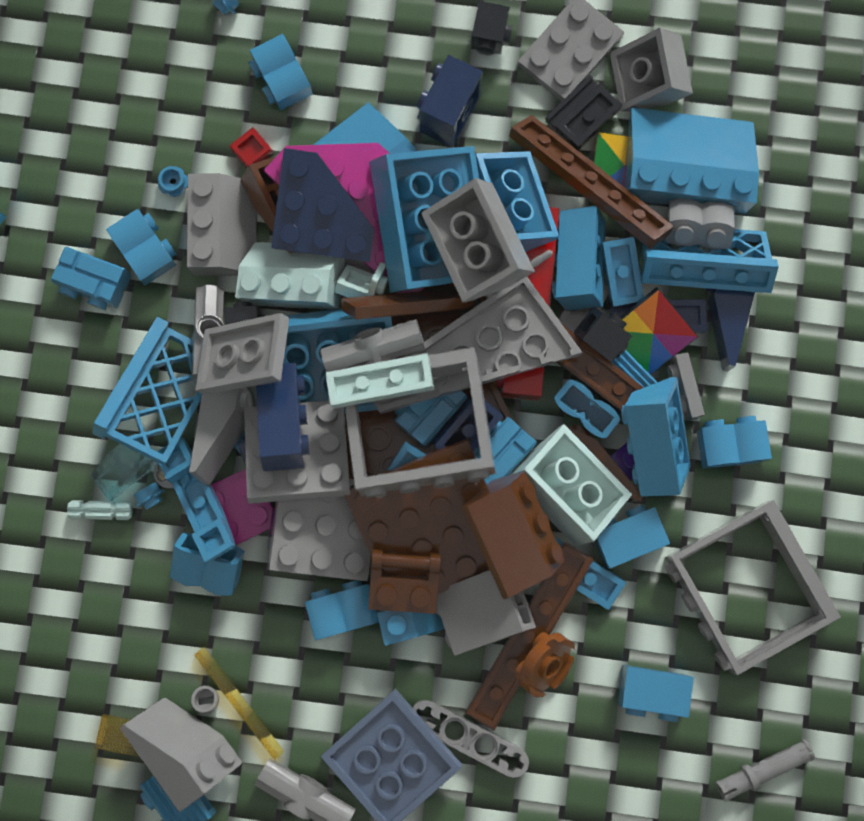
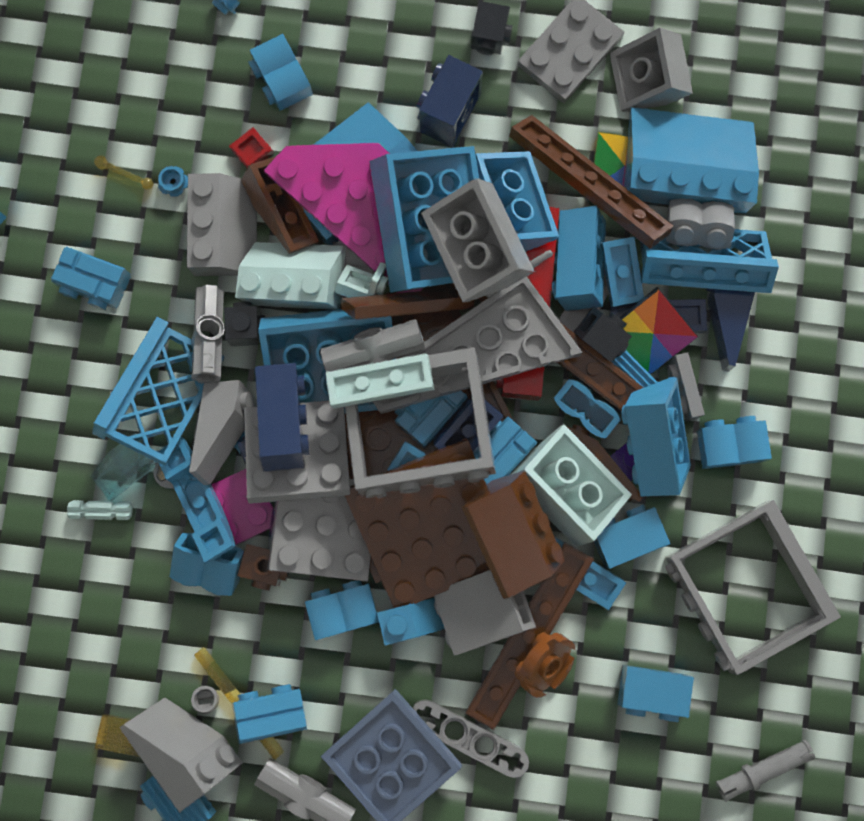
(102, 163): none -> clear yellow hinge
(141, 246): dark azure brick -> none
(149, 496): dark azure plate -> none
(242, 354): light grey plate -> none
(255, 566): none -> reddish brown brick
(268, 715): none -> dark azure brick
(317, 212): dark blue plate -> none
(404, 592): reddish brown plate -> none
(583, 113): black plate -> none

